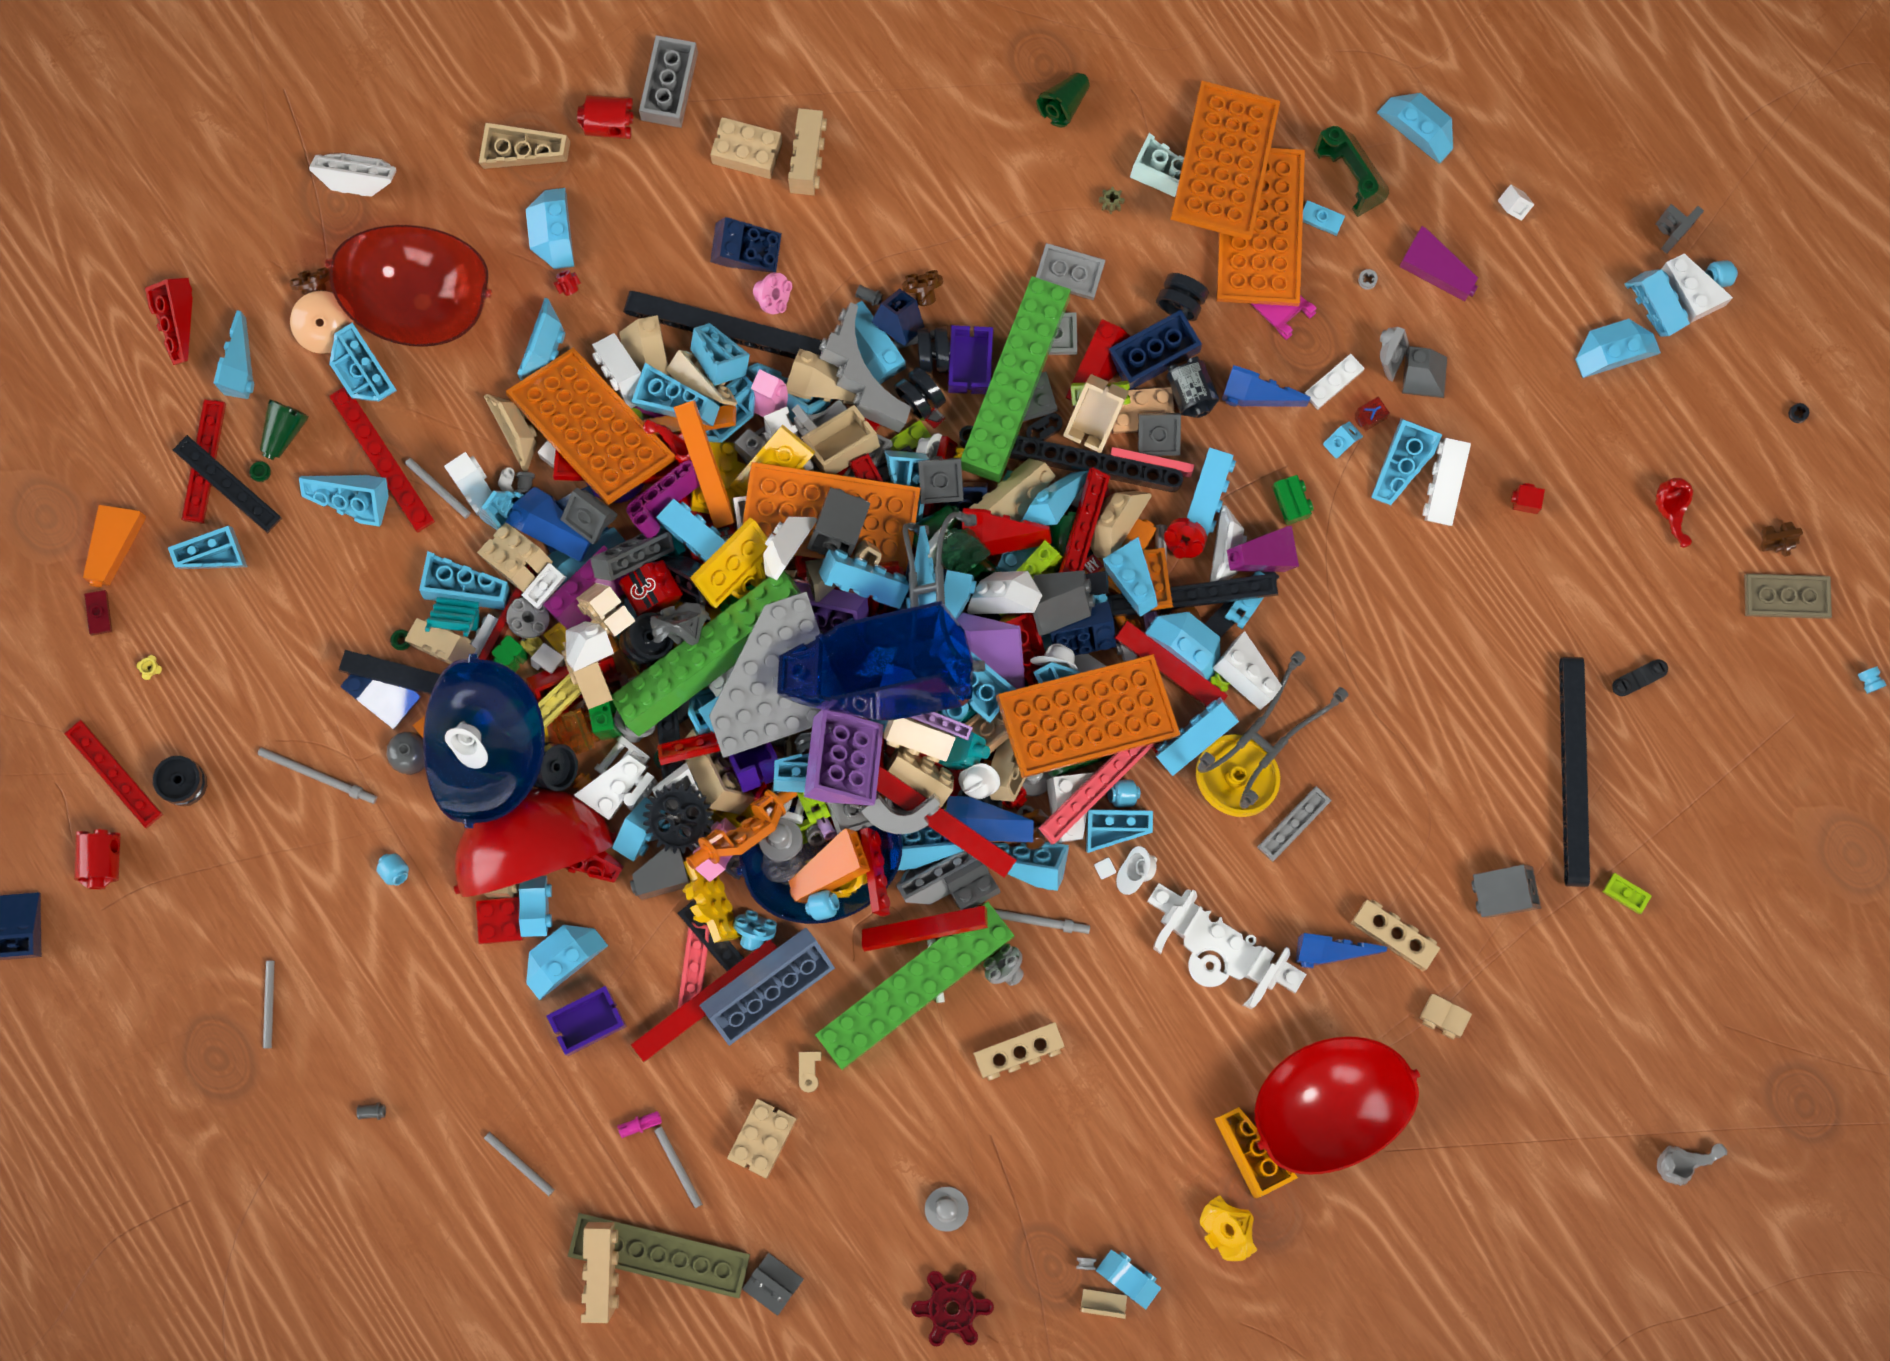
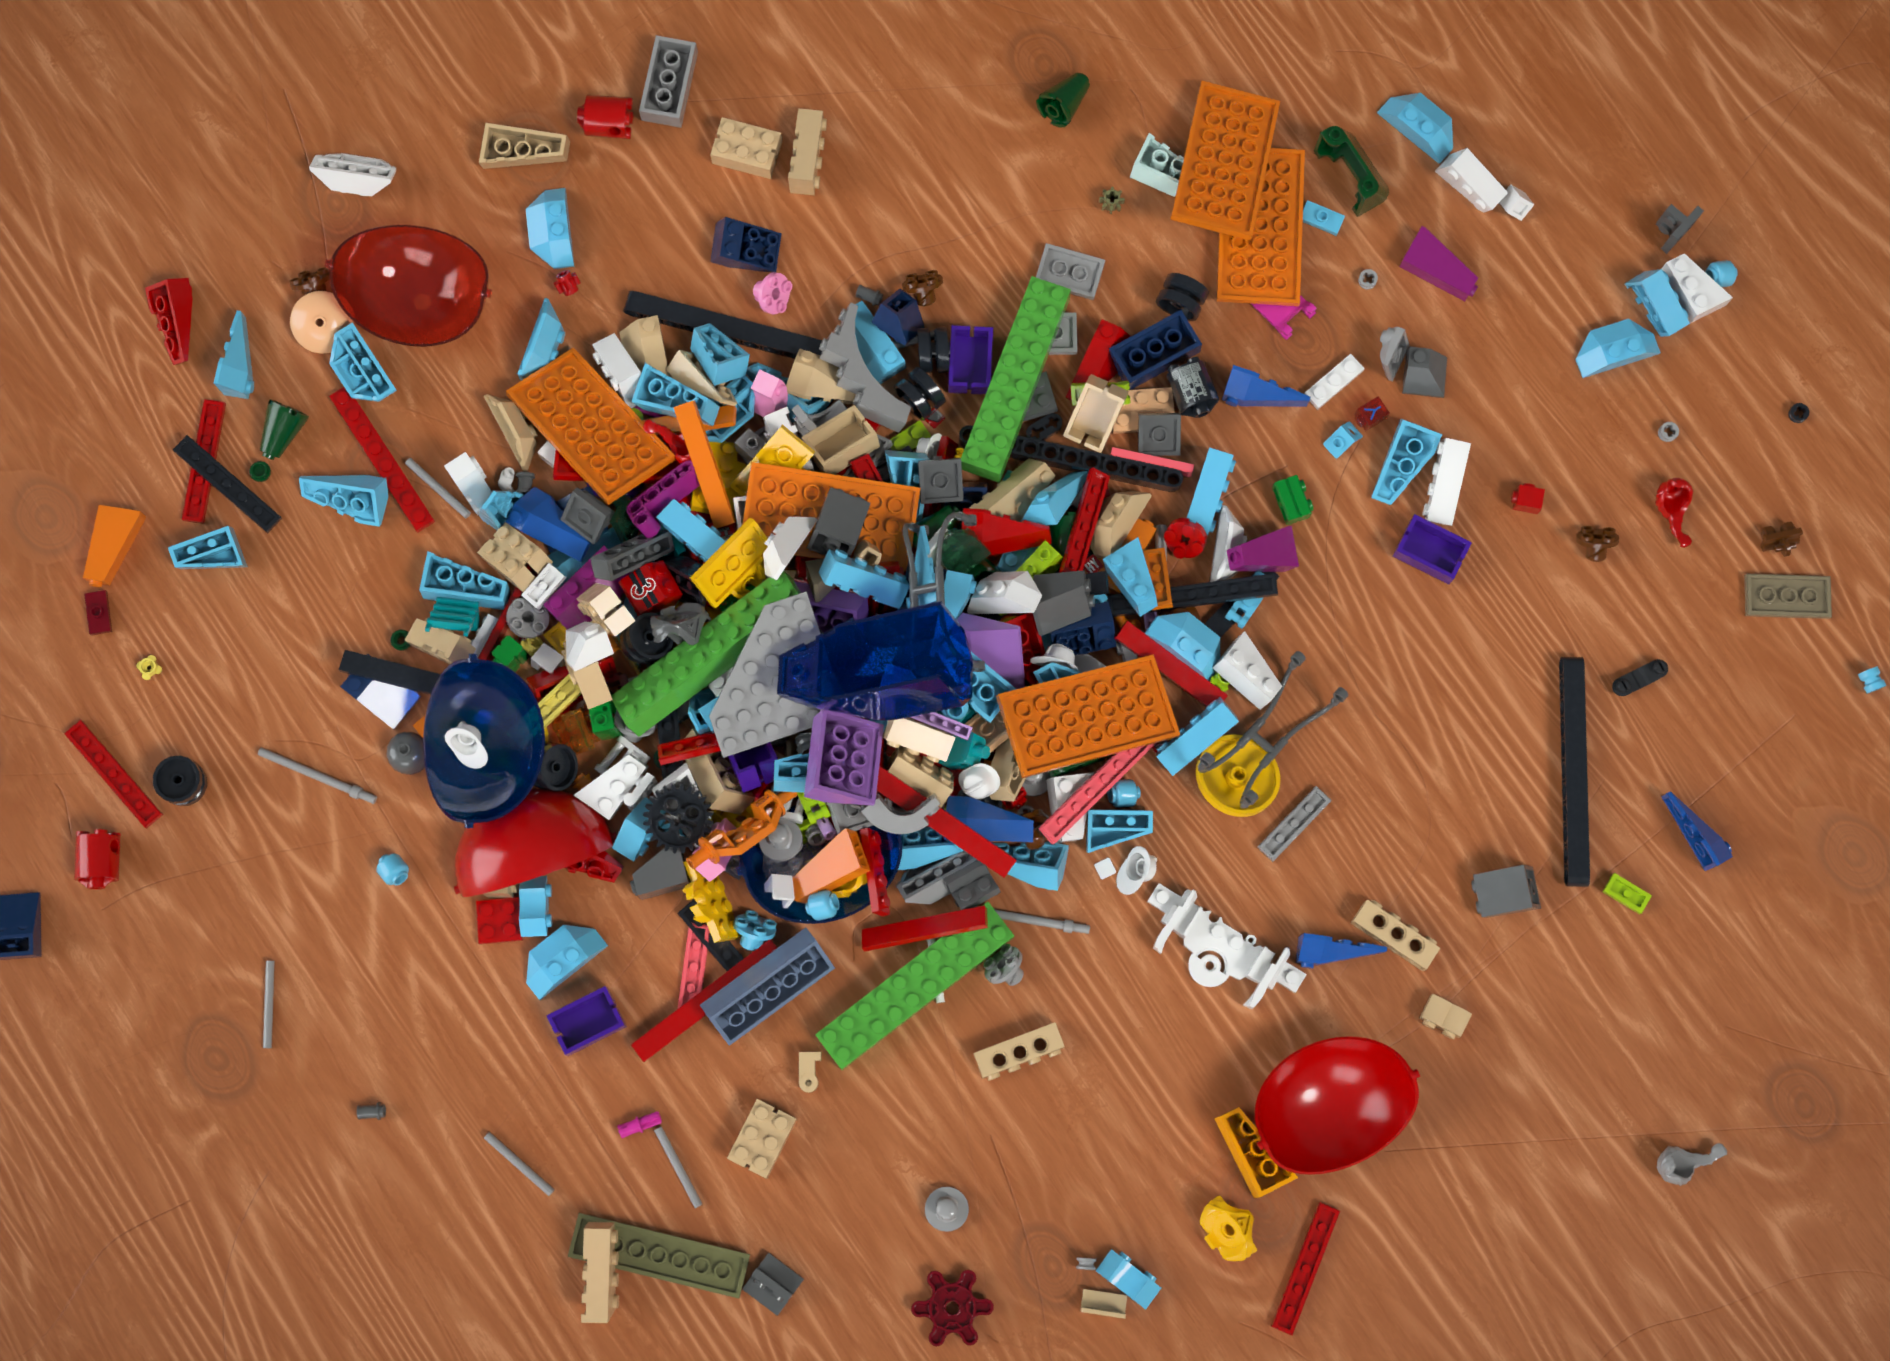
(621, 521): none -> clear green slope
(781, 888): none -> white panel
(1305, 1268): none -> red tile
(1432, 549): none -> dark purple piece
(1472, 180): none -> white wedge
(1597, 541): none -> reddish brown plate
(1673, 428): none -> light grey bush
(1704, 841): none -> blue wedge

